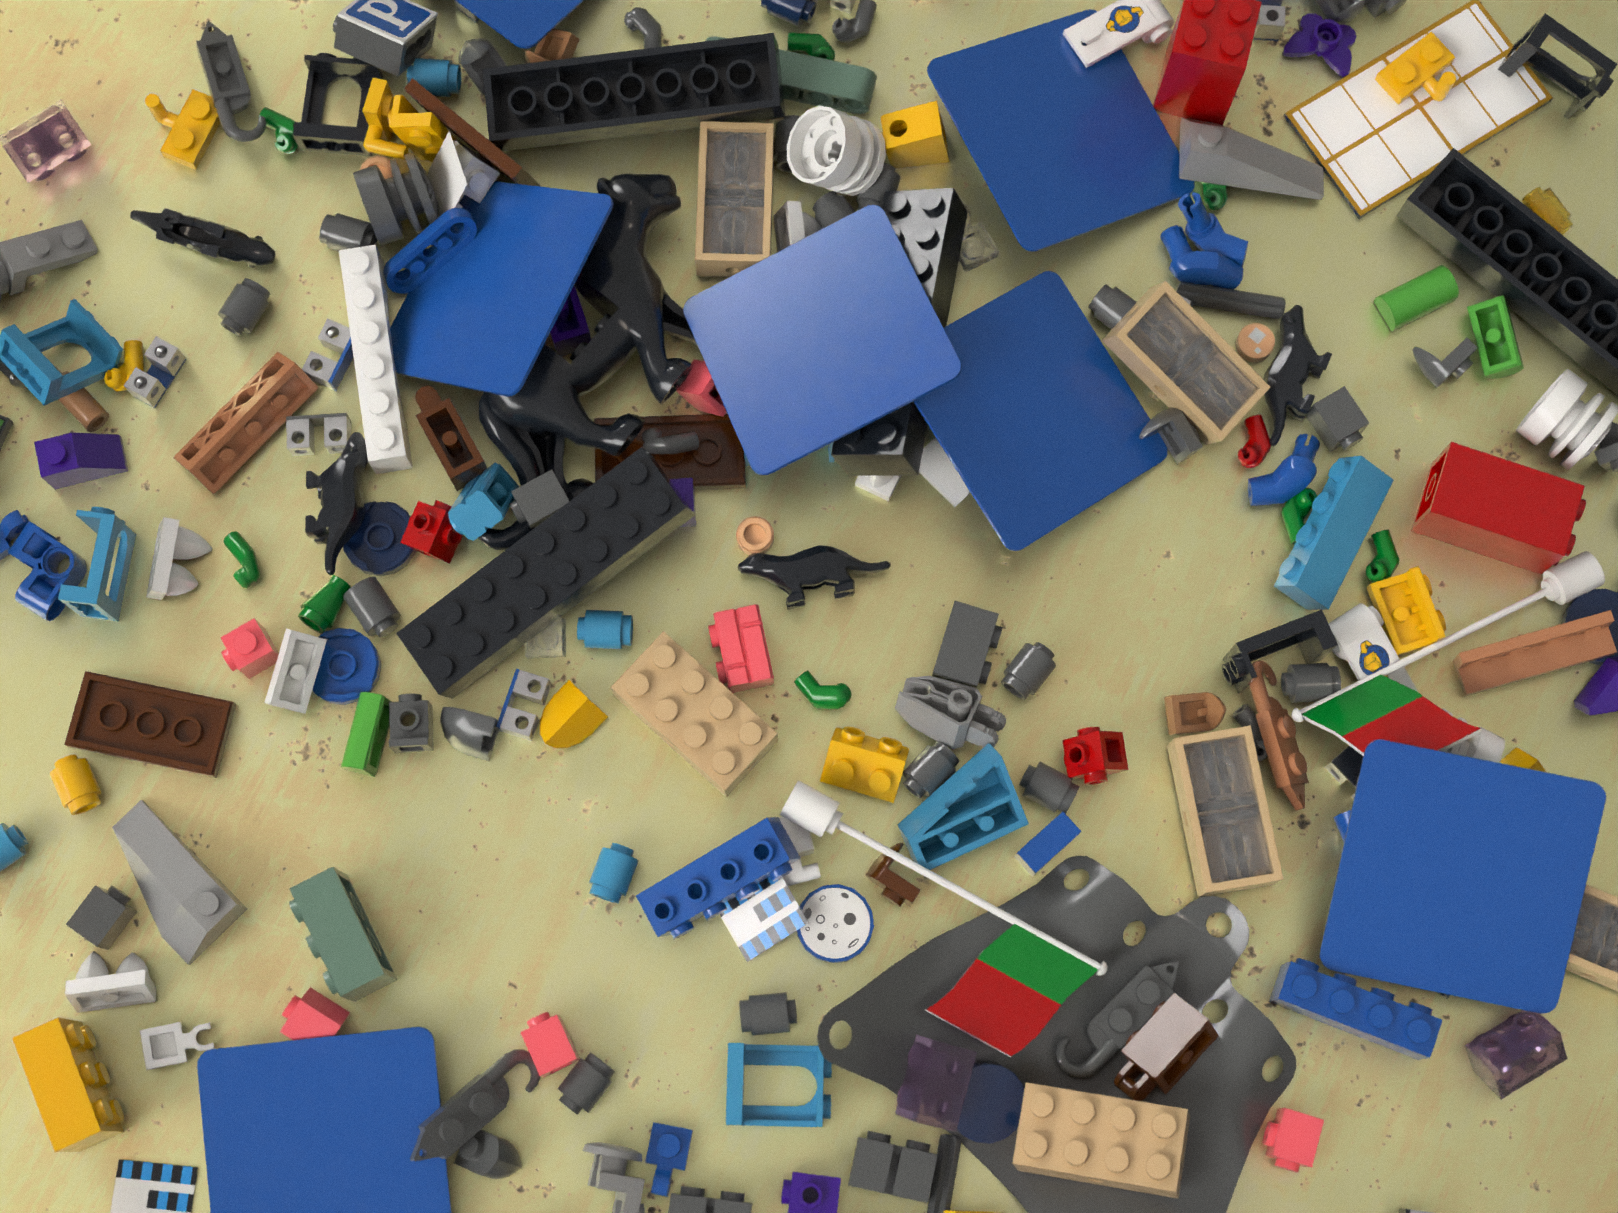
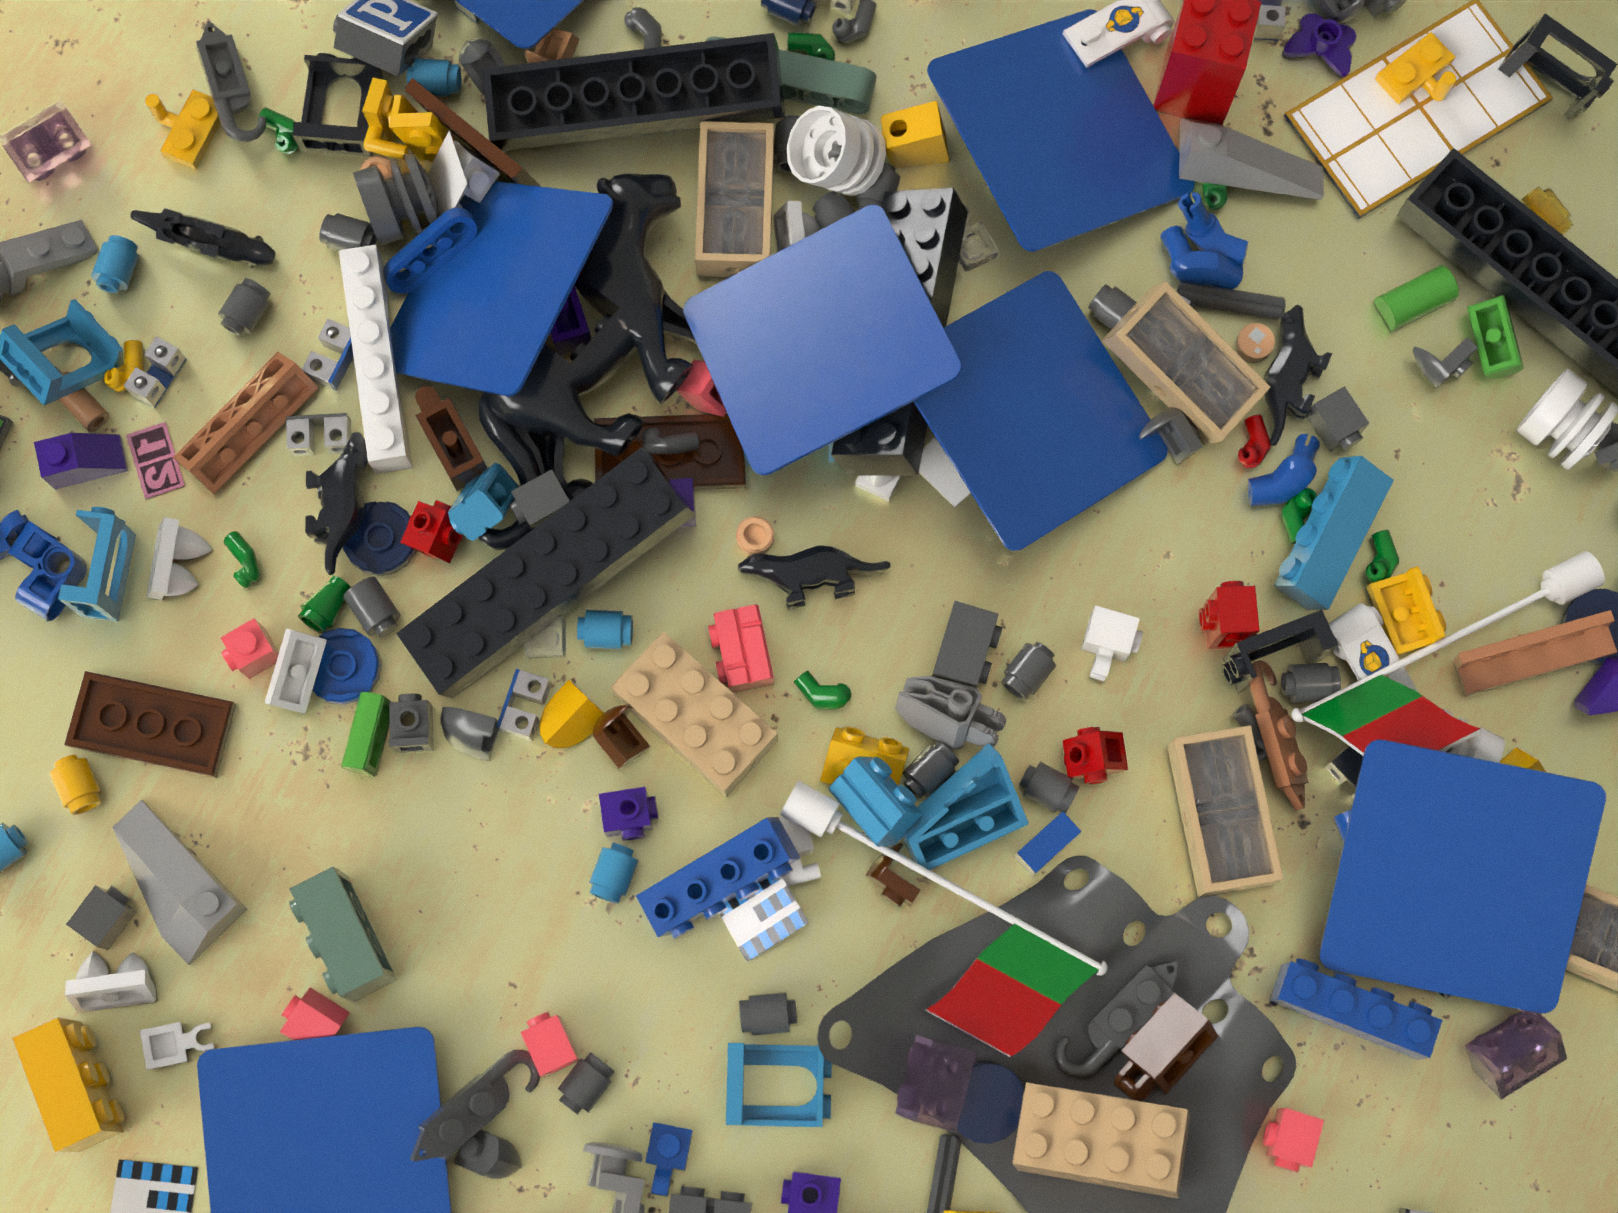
(115, 264): none -> dark azure brick
(154, 460): none -> clear pink sticker
(619, 736): none -> reddish brown plate
(628, 813): none -> dark purple brick
(837, 924): white tile -> none
(876, 800): none -> dark azure brick
(893, 1168): dark grey piece -> none
(1110, 637): none -> white brick
(1193, 712): medium nougat plate -> none
(1229, 615): none -> red brick
(1499, 509): red brick -> none

